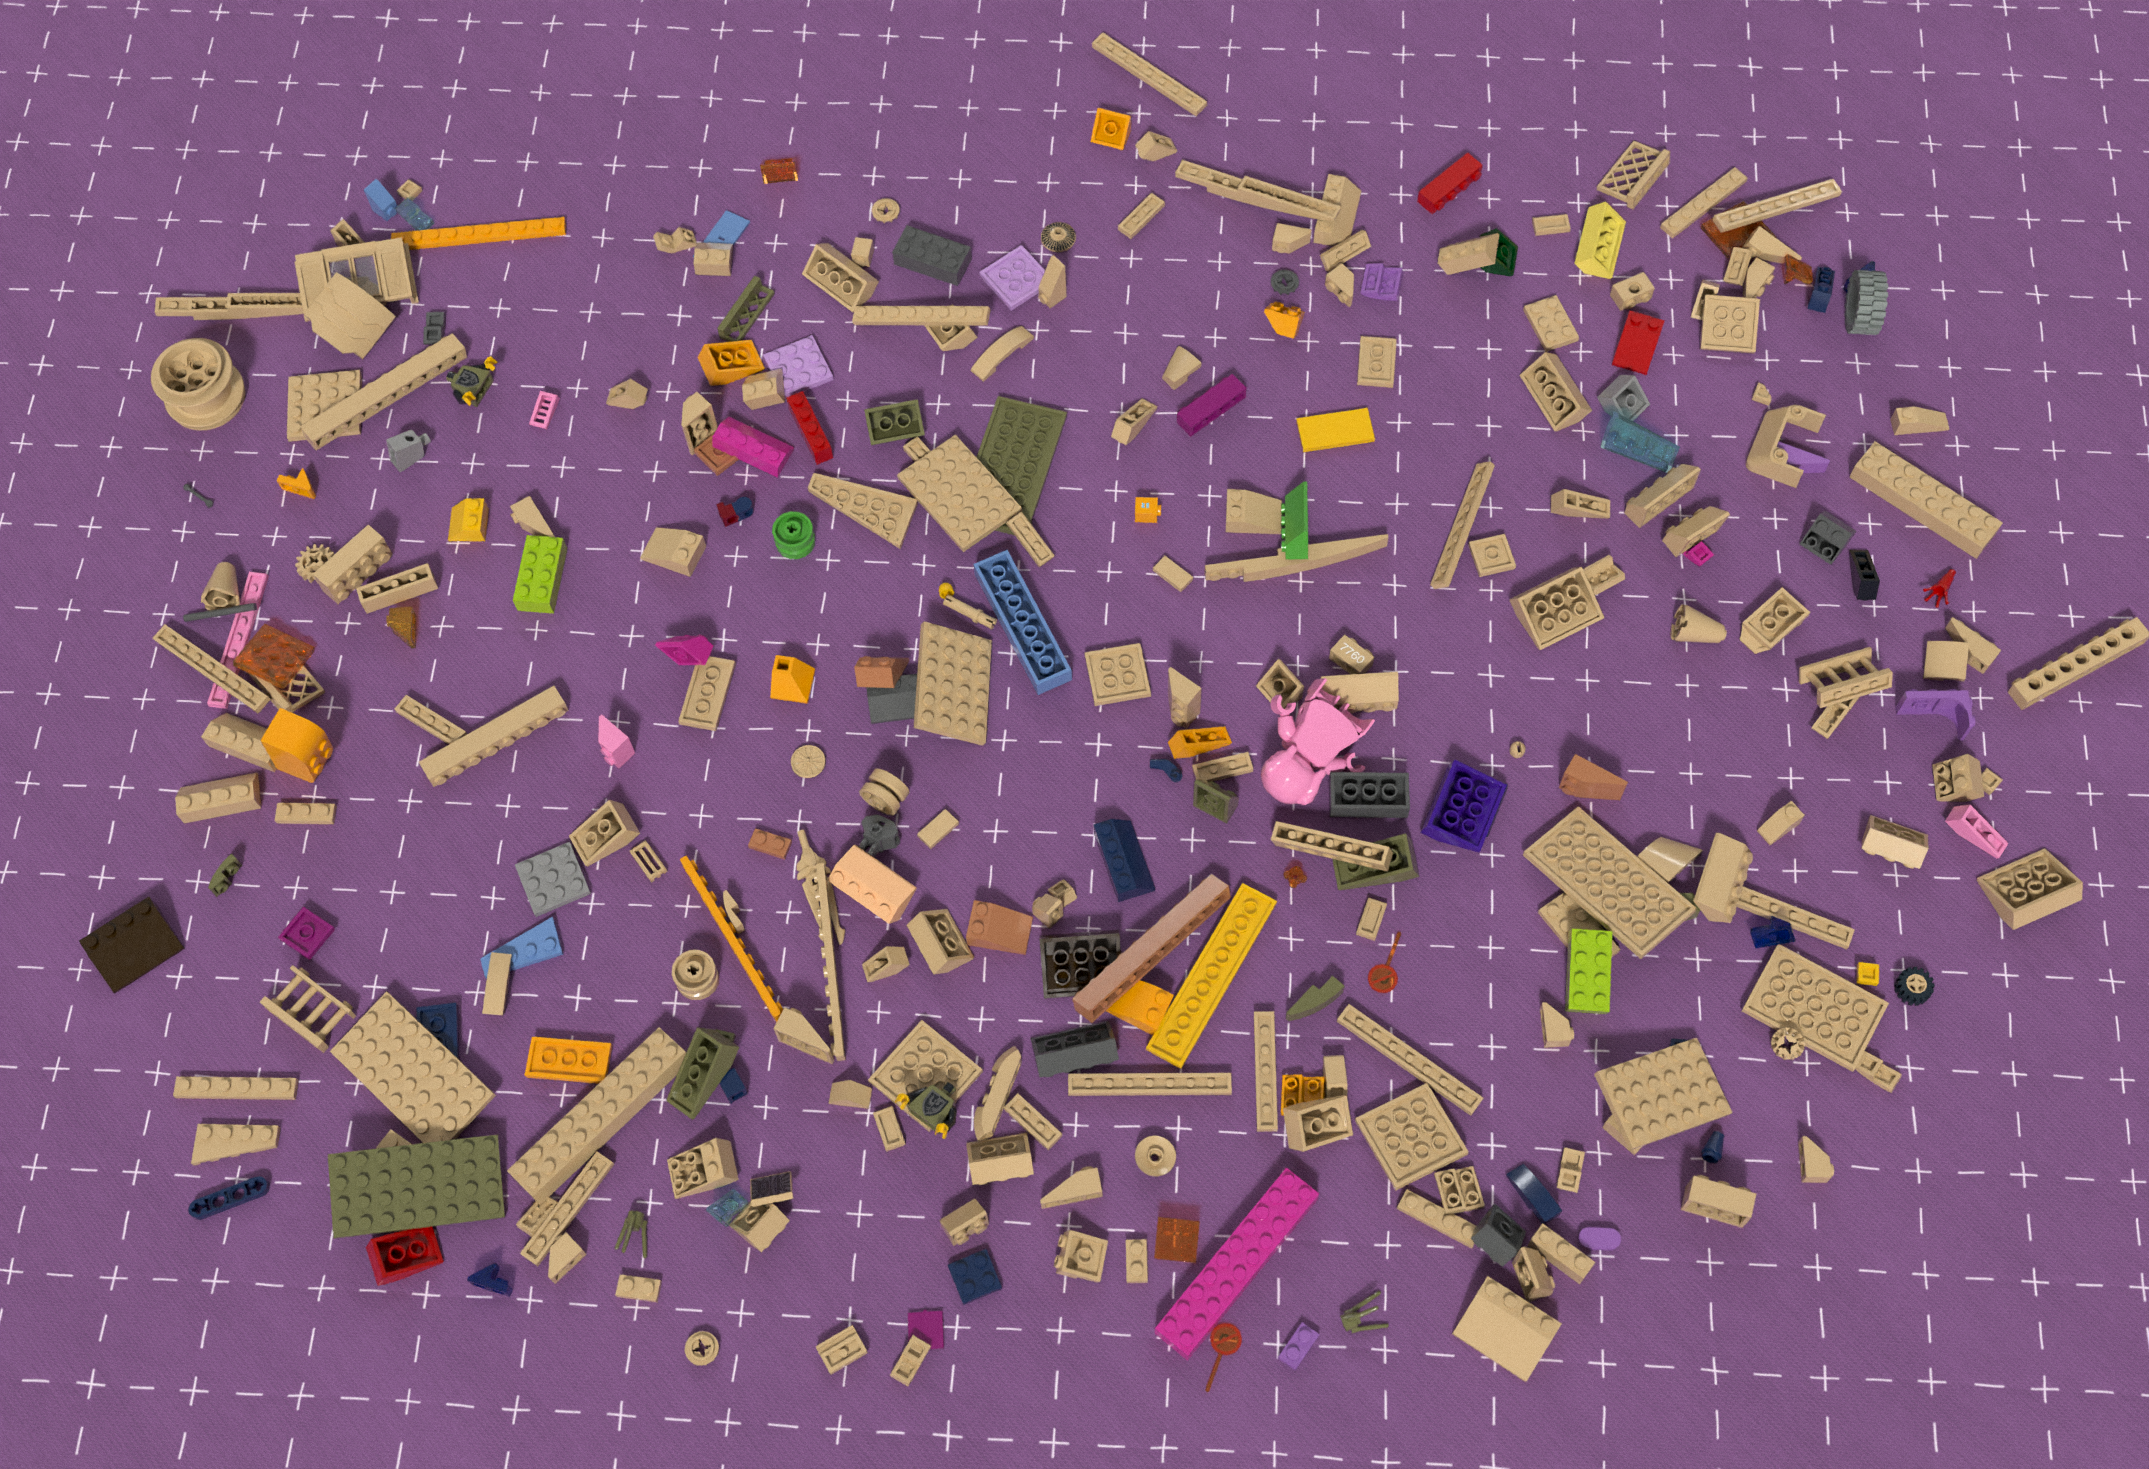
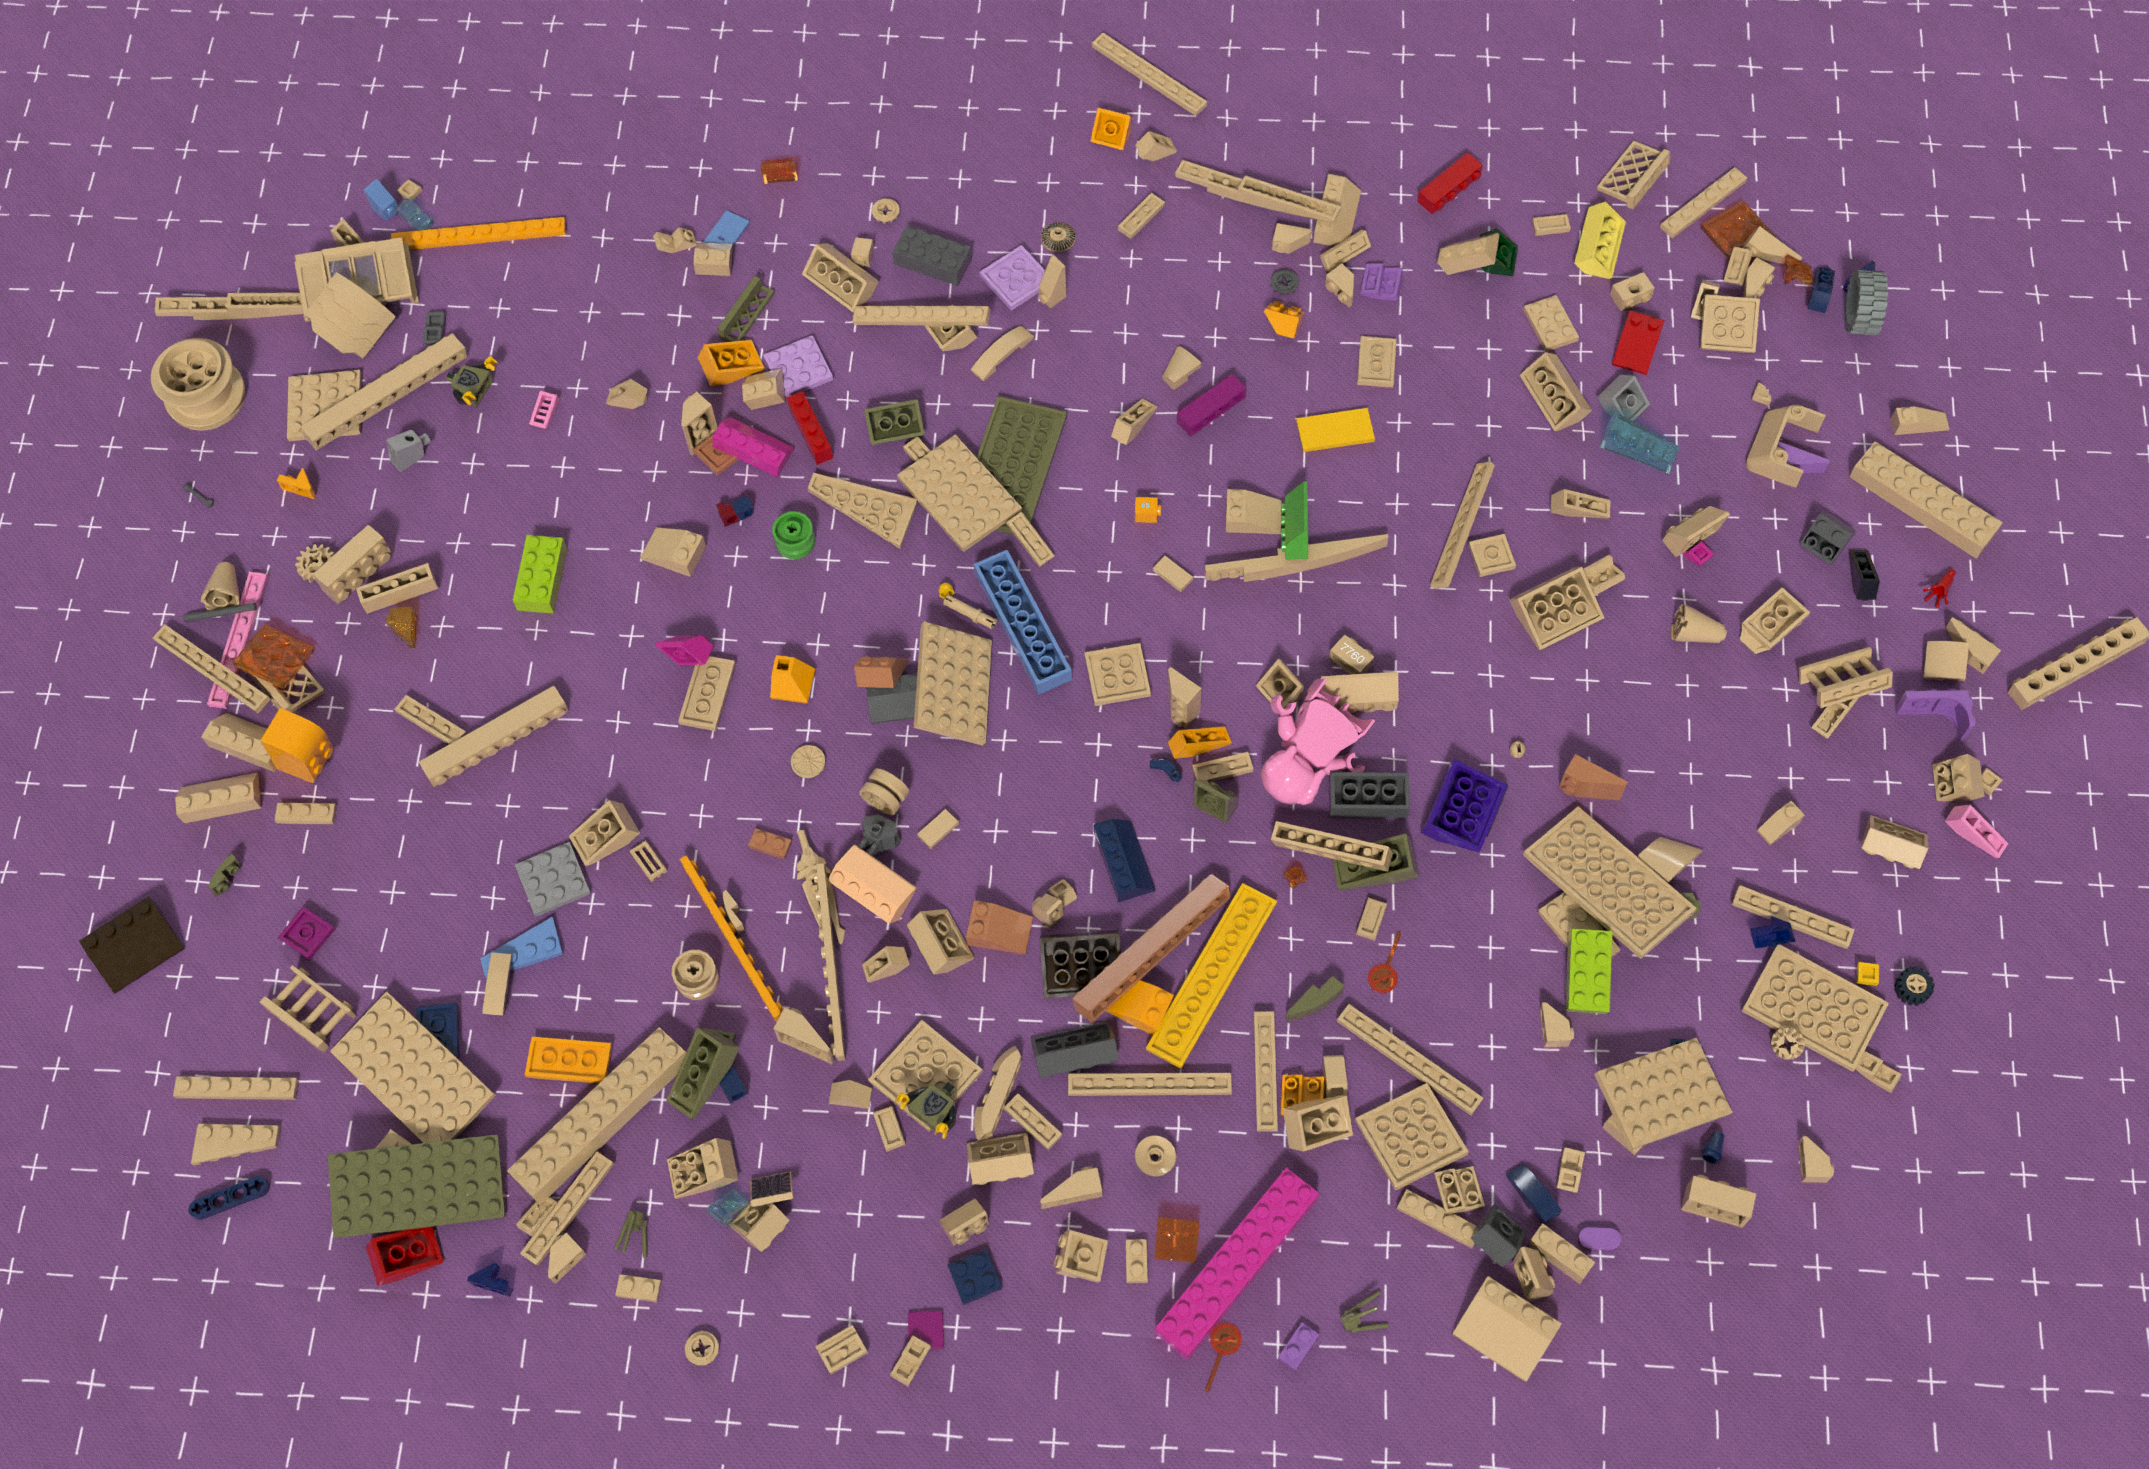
(469, 520): yellow slope -> none
(530, 518): tan slope -> none
(614, 743): bright pink slope -> none
(1662, 494): tan slope -> none
(1723, 878): tan slope -> none
(1777, 205): tan plate -> none
(2031, 888): tan slope -> none

